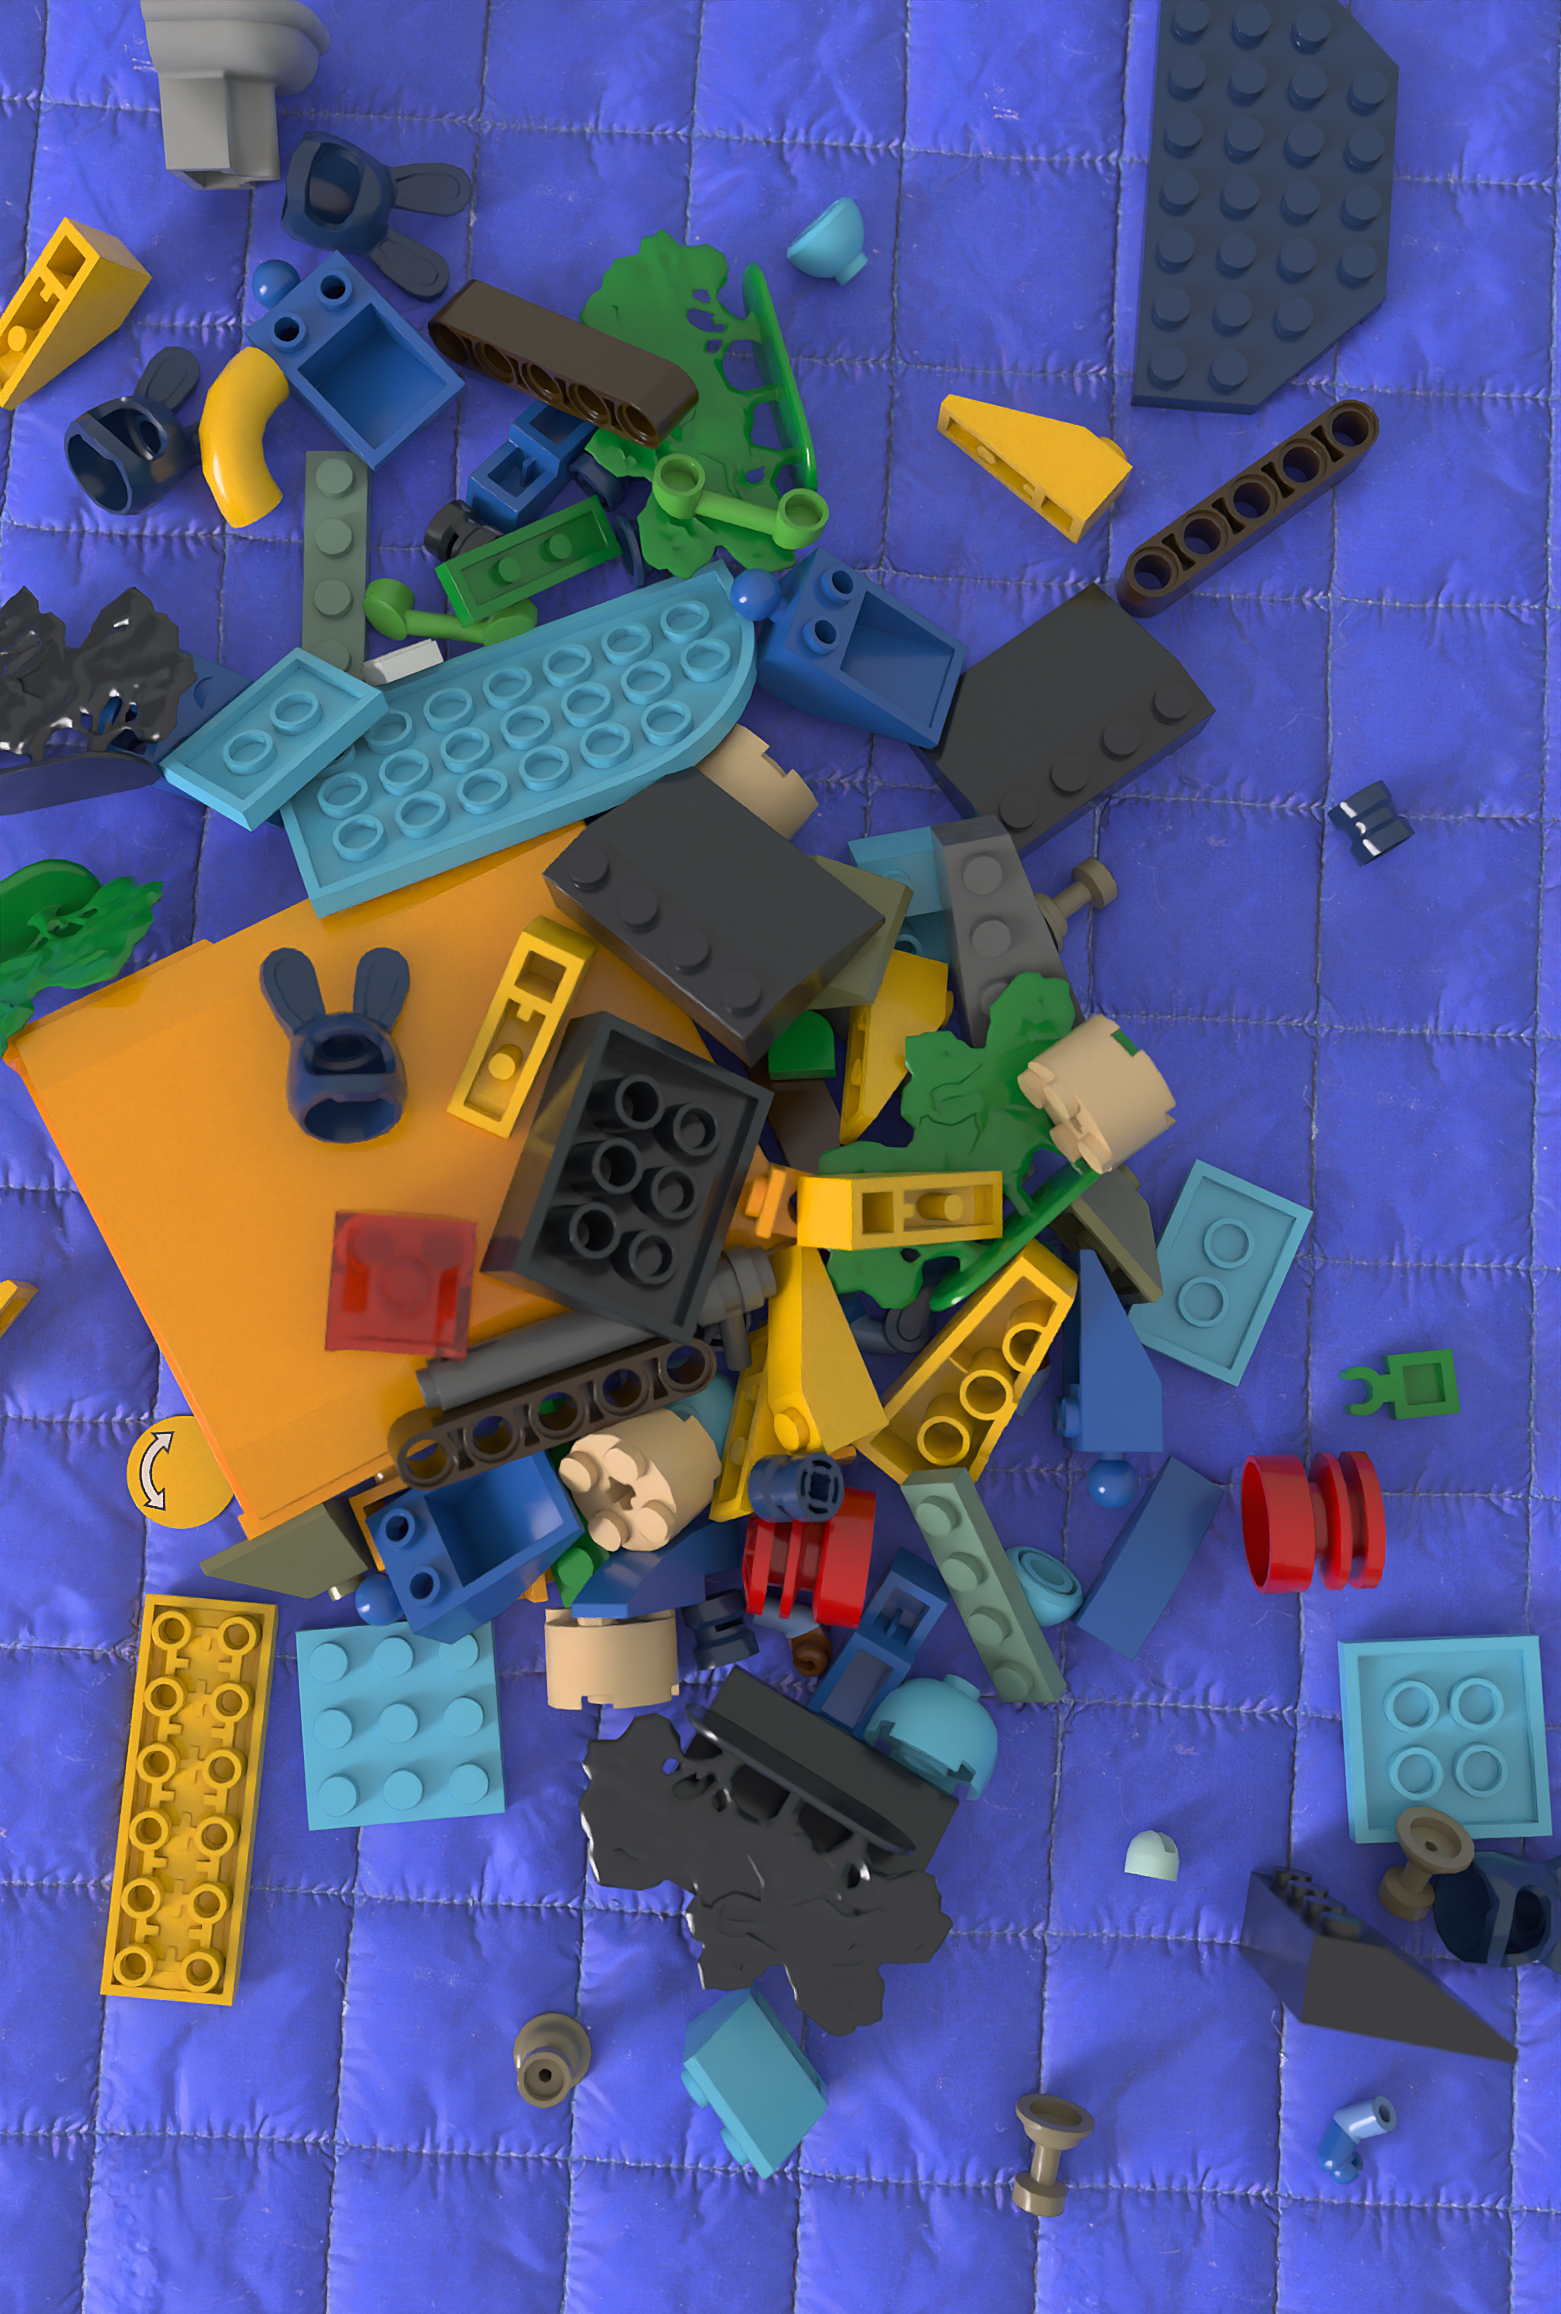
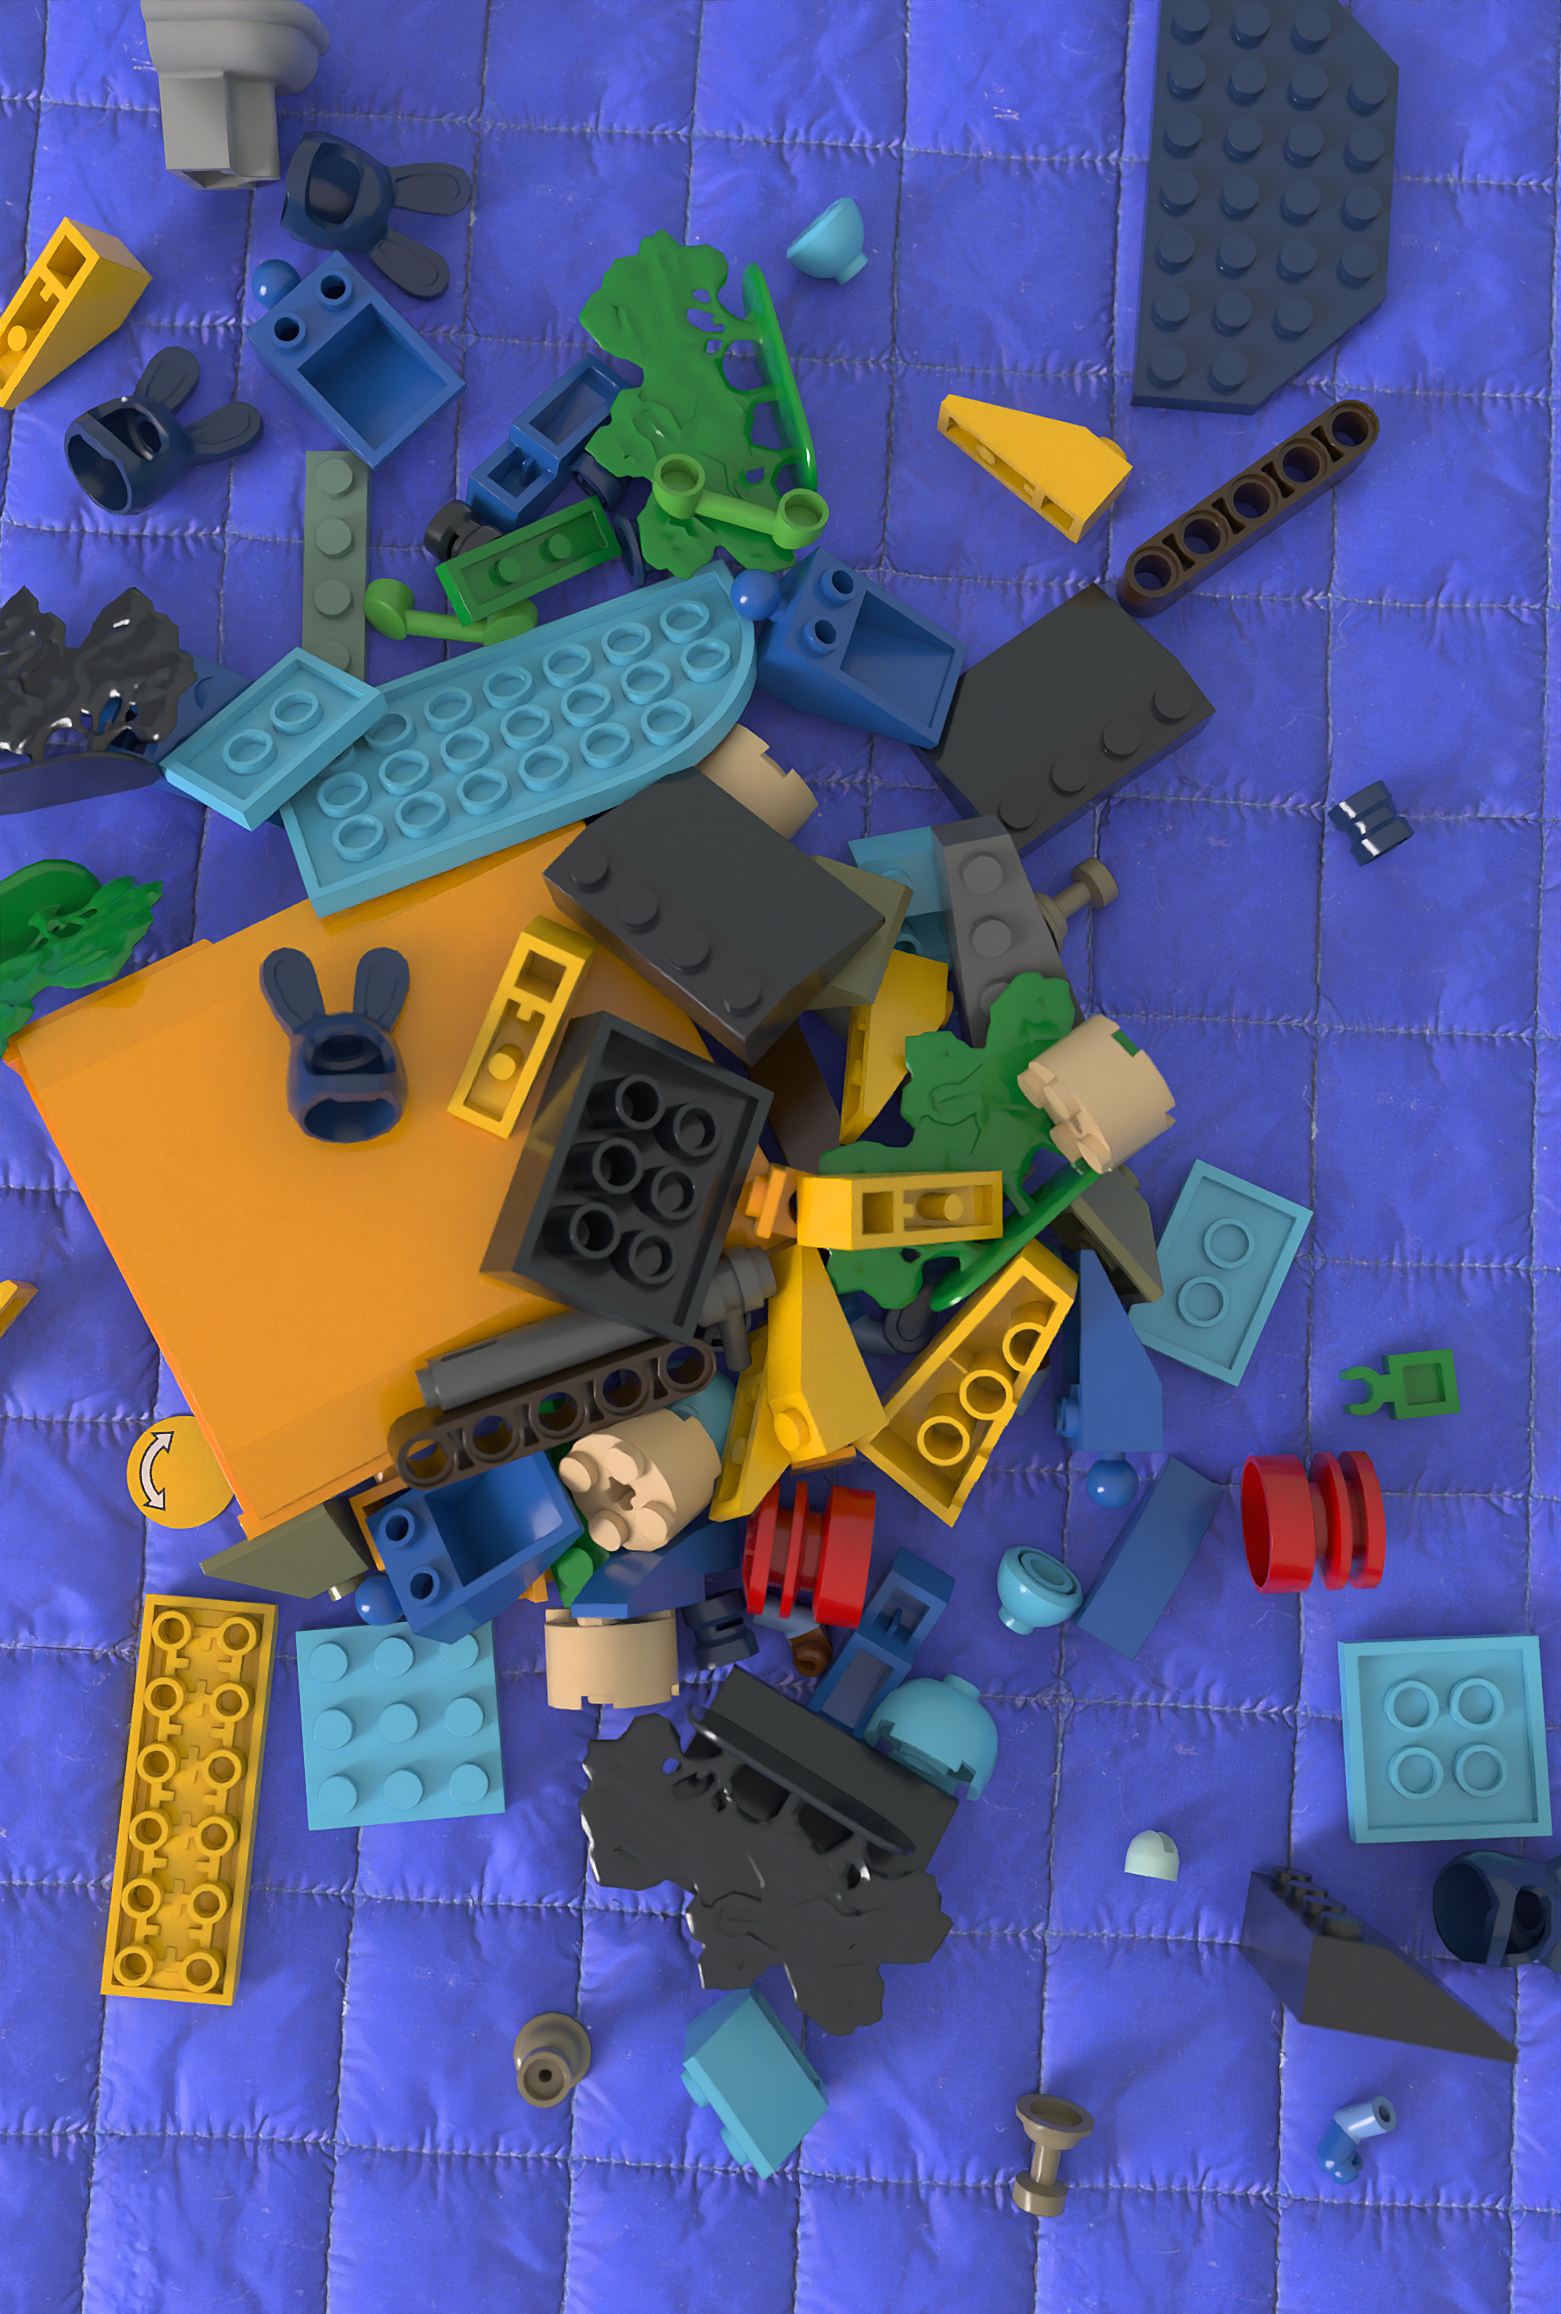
(233, 435): yellow cylinder -> none
(401, 663): white tile -> none
(401, 1283): clear red slope -> none
(564, 363): dark brown beam -> none
(796, 1487): dark blue wheel -> none
(804, 1050): green tile -> none
(983, 1585): sand green plate -> none
(1433, 1846): dark tan piece -> none

